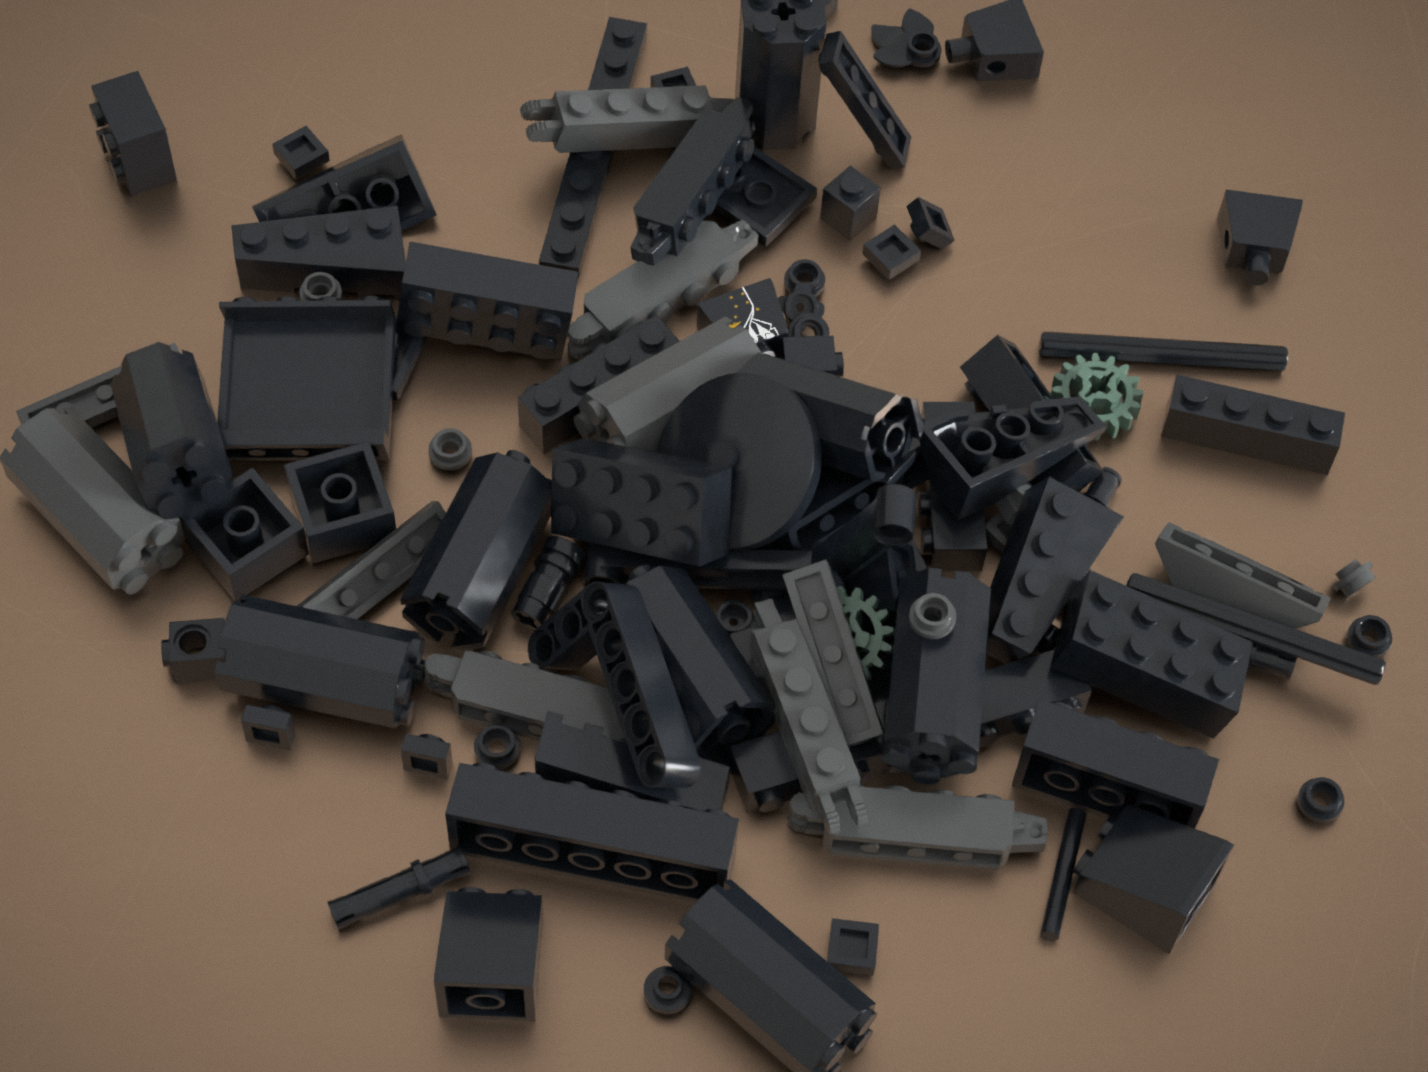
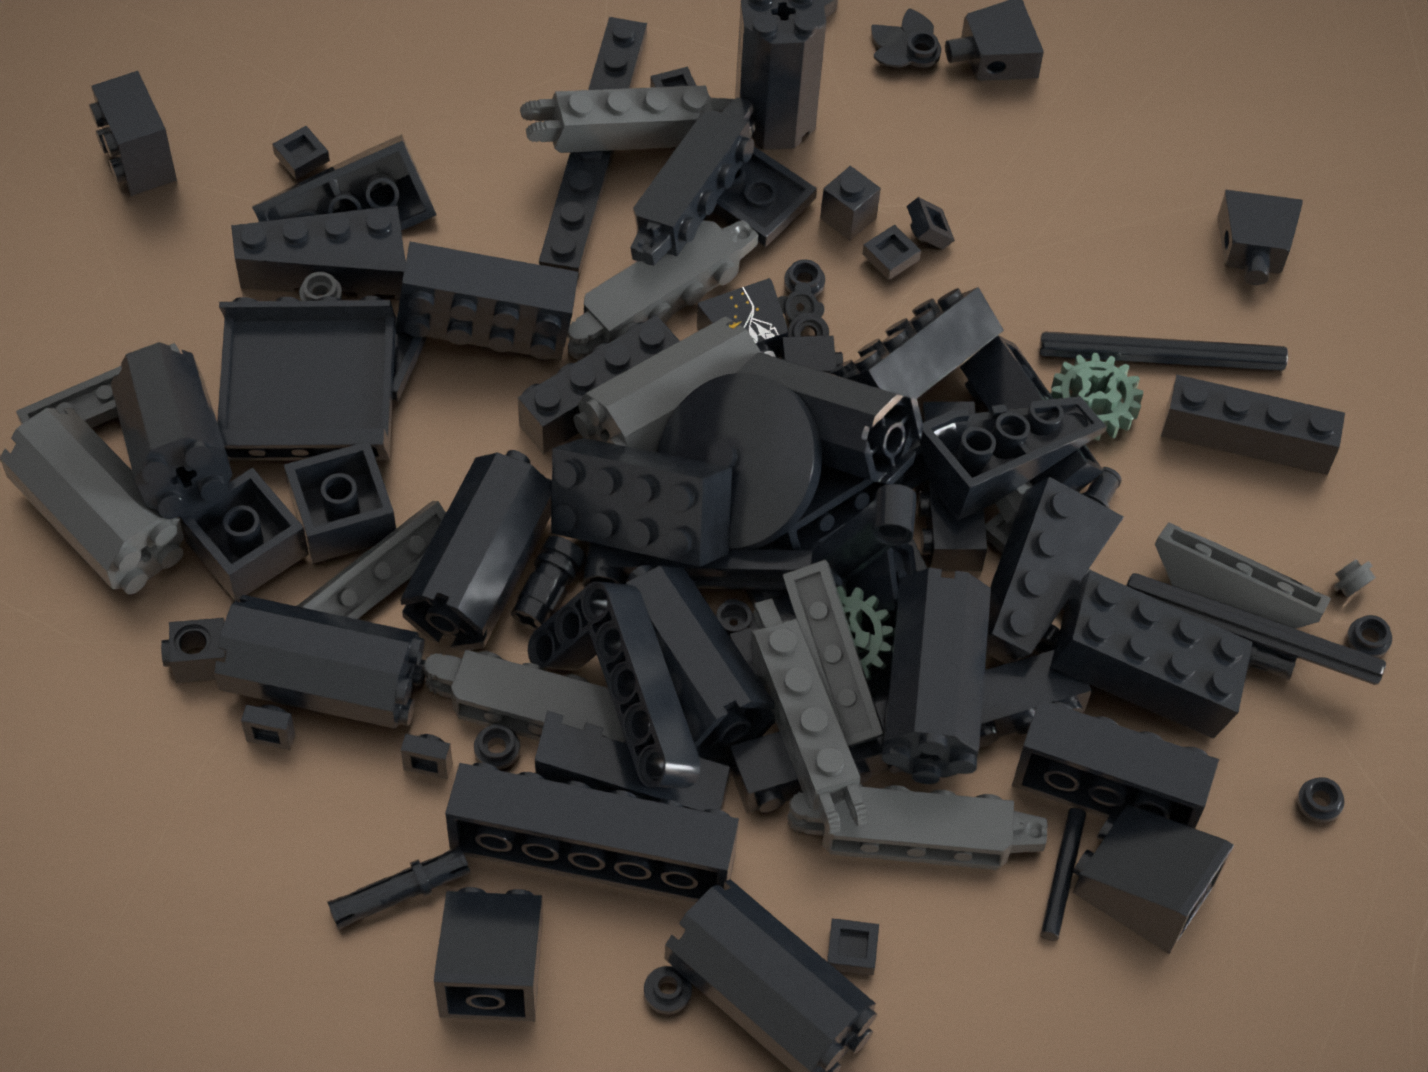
(450, 440): dark grey plate -> none
(864, 99): black plate -> none
(926, 346): none -> black brick
(935, 605): dark grey plate -> none

